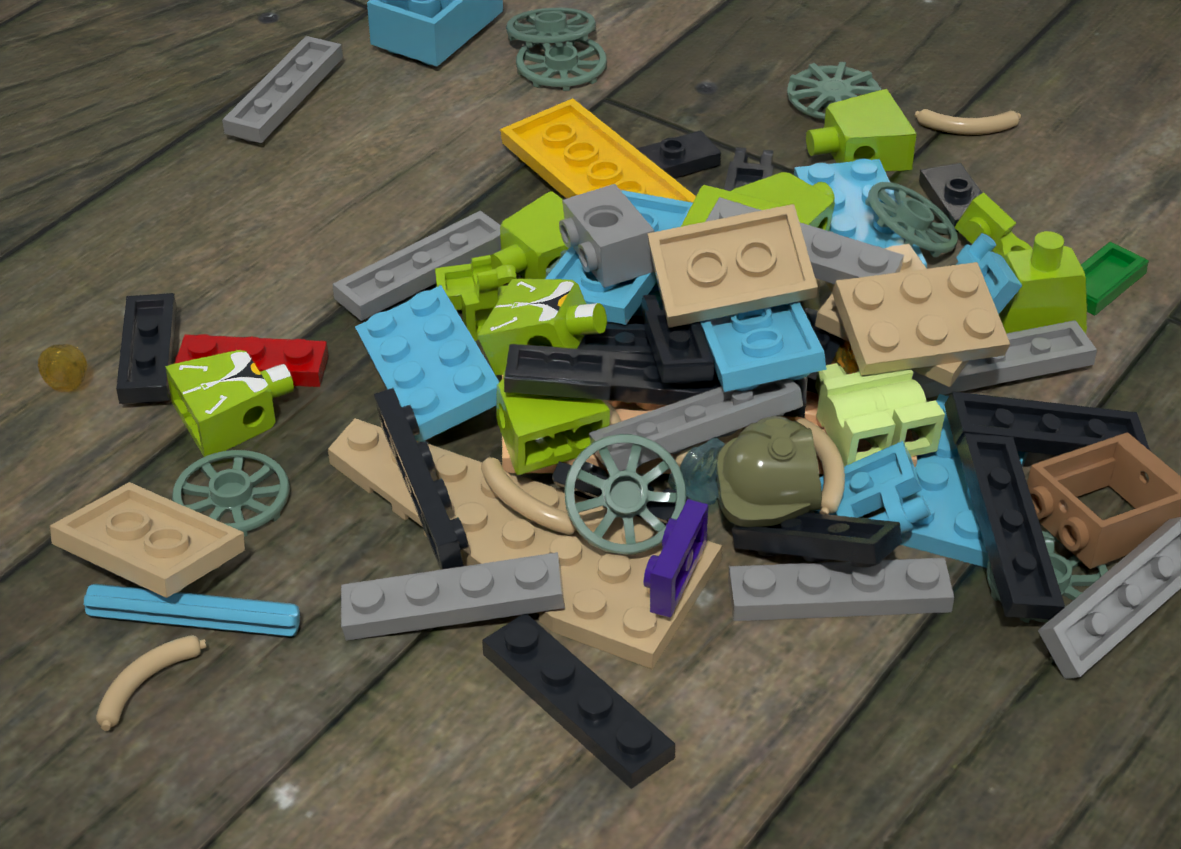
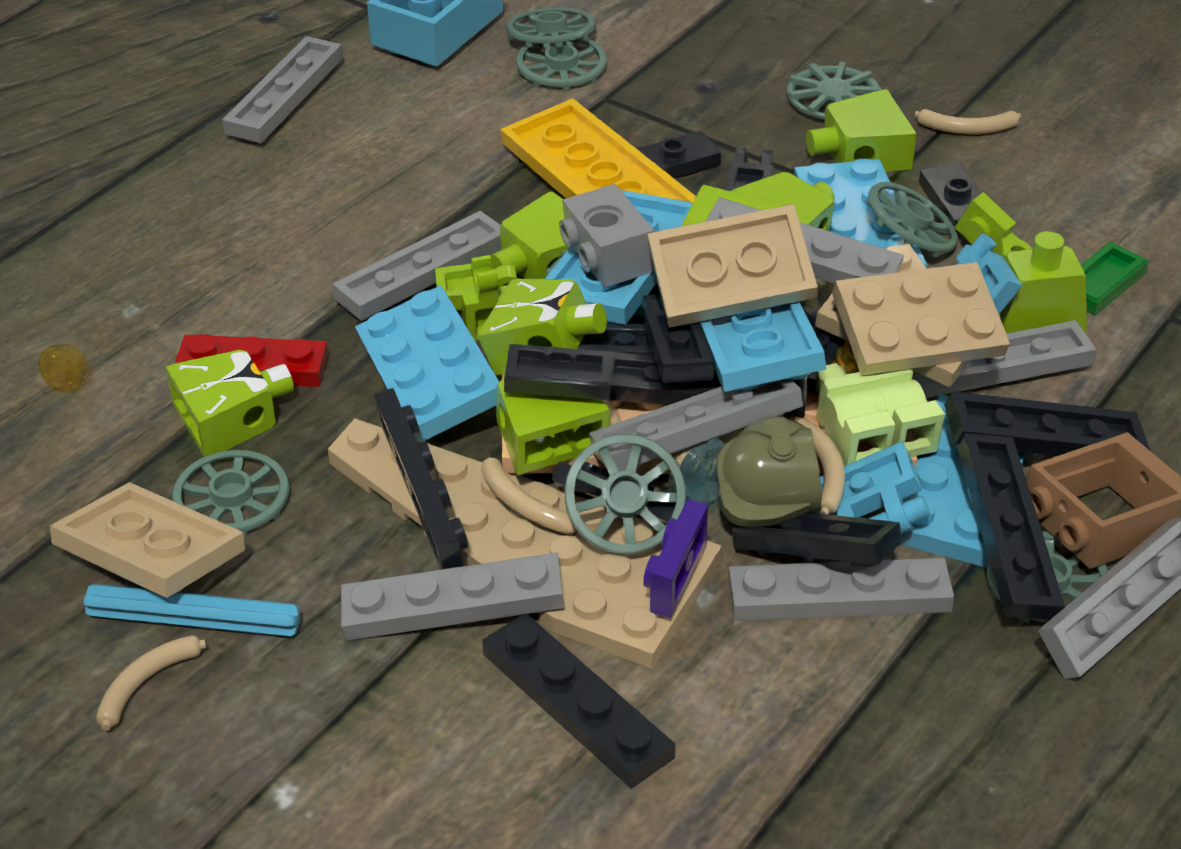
(146, 348): black plate -> none

